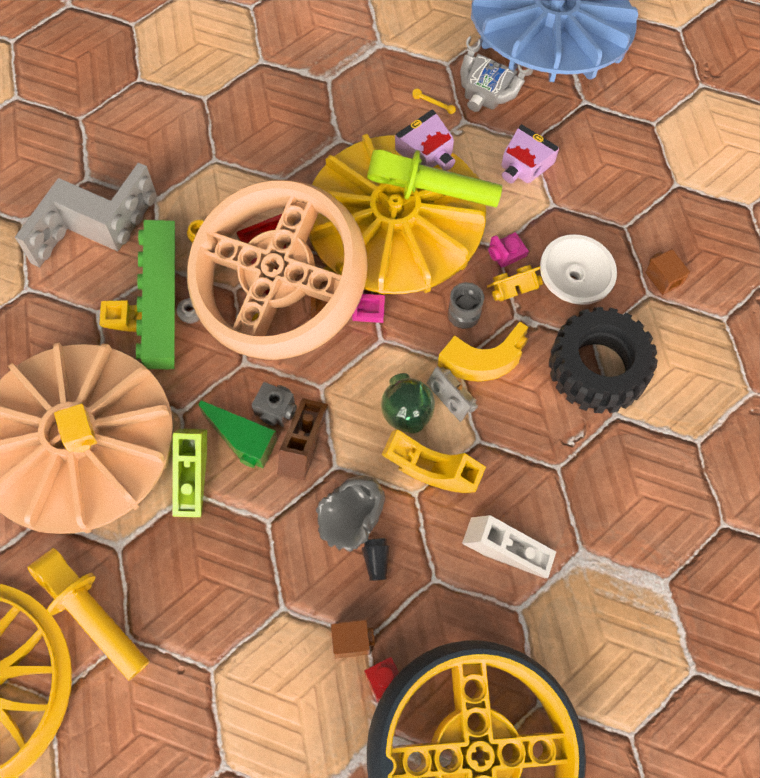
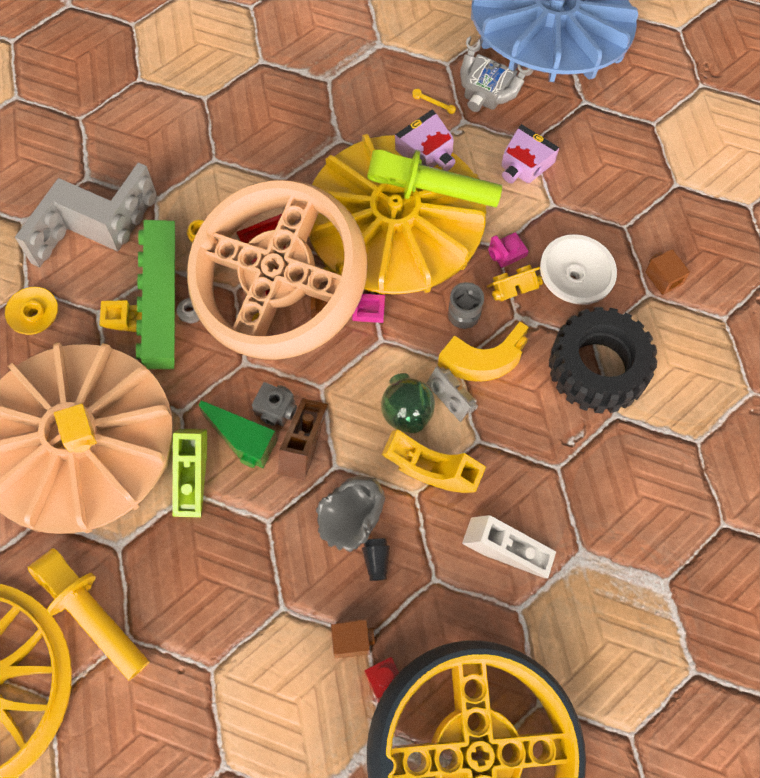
(24, 304): none -> yellow dish

